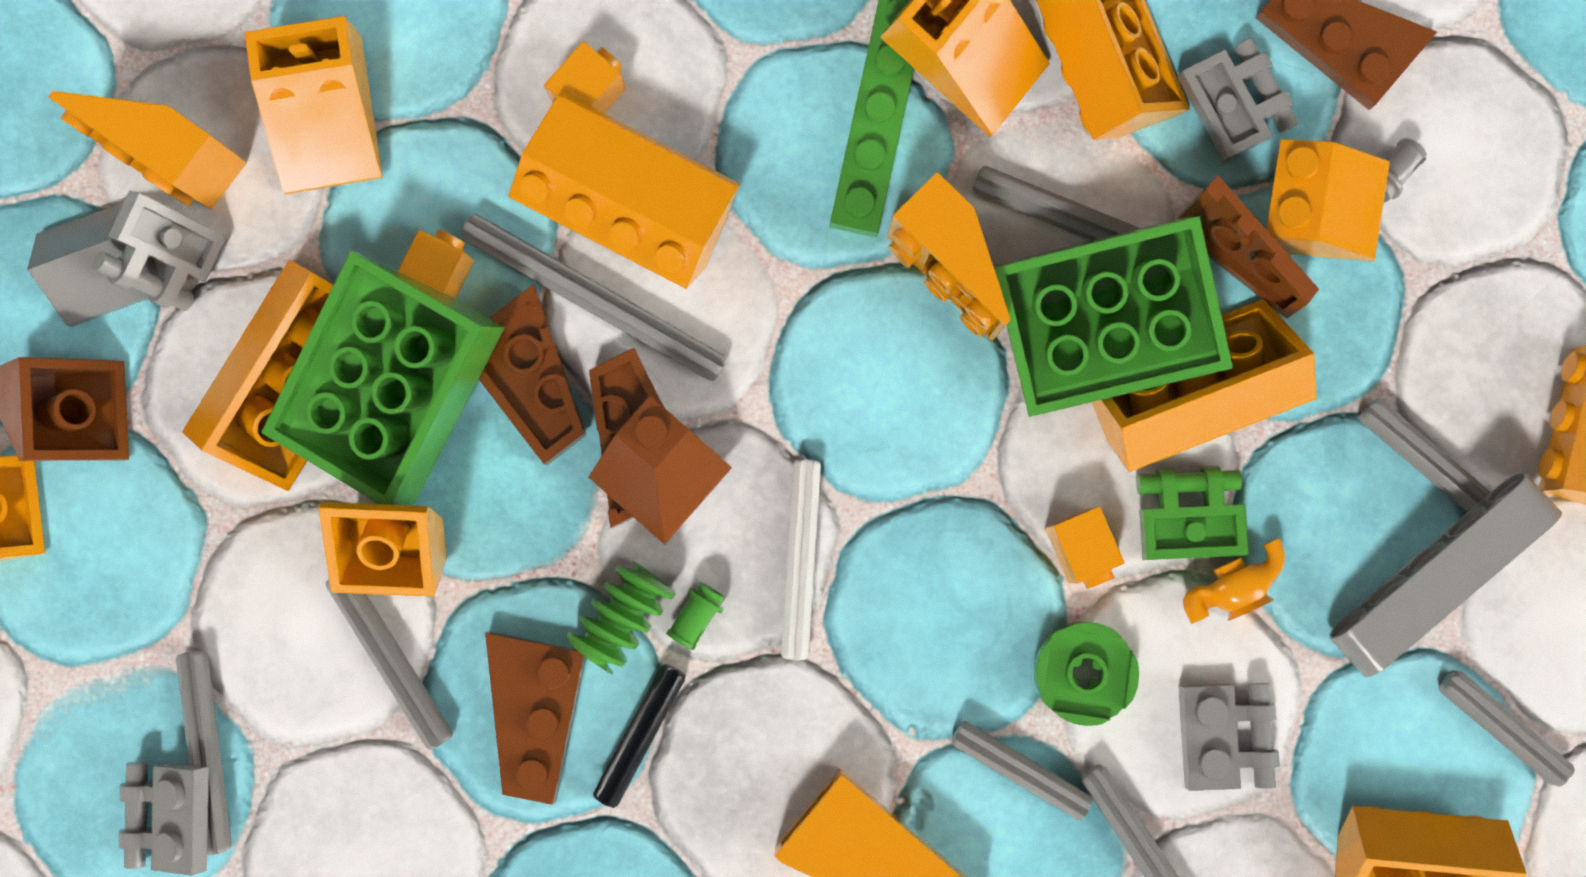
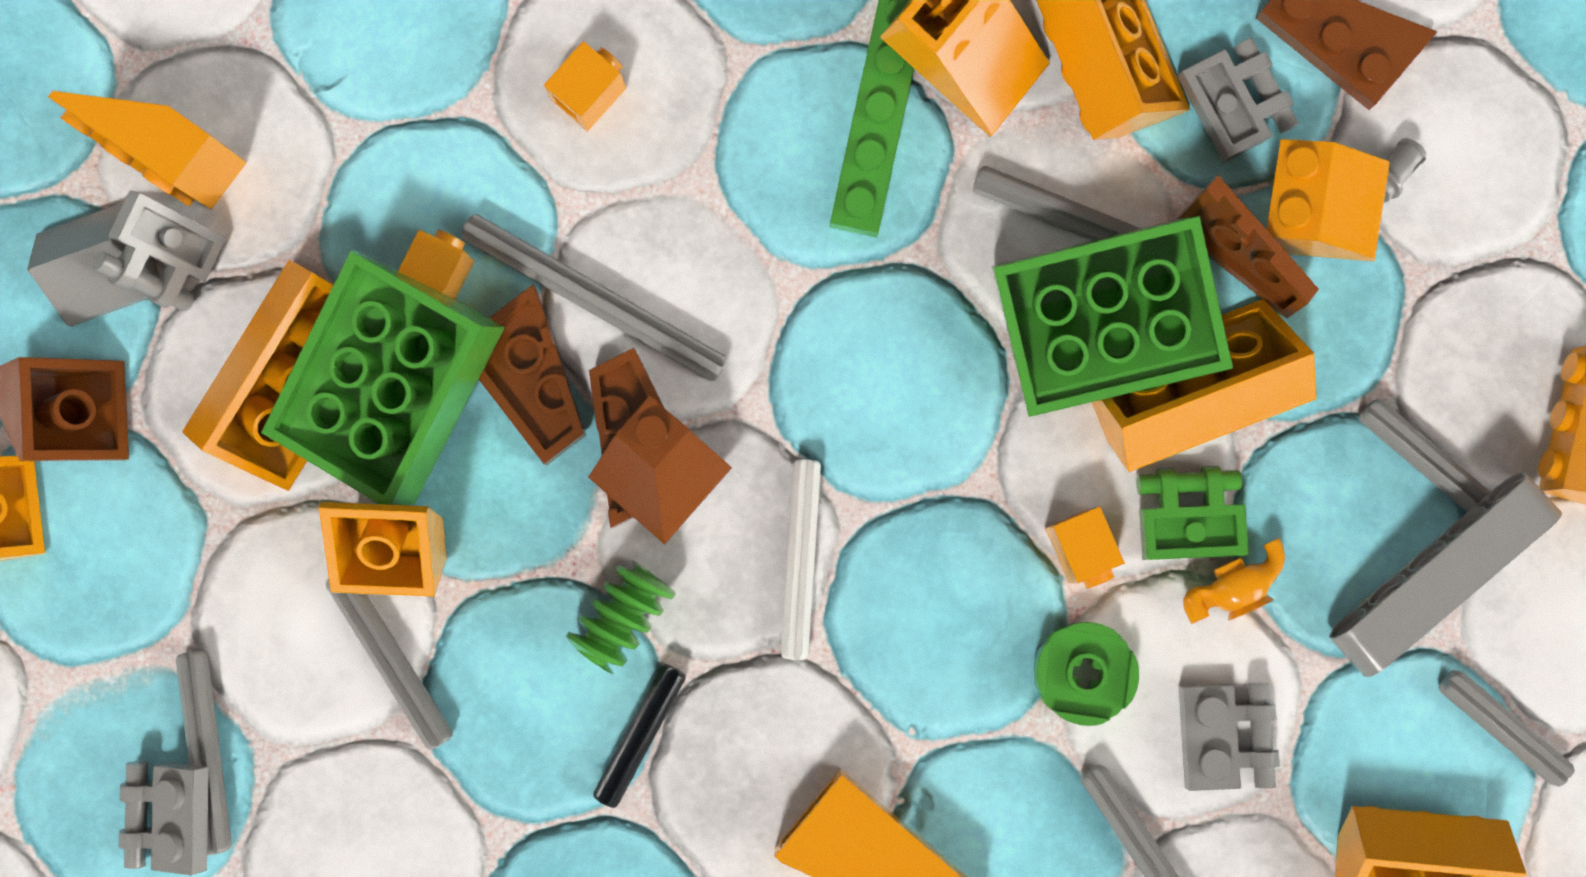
(315, 103): light orange slope -> none
(533, 712): dark orange wing -> none
(624, 190): light orange slope -> none
(696, 615): bright green pin -> none
(946, 243): light orange slope -> none
(1022, 770): light grey axle -> none

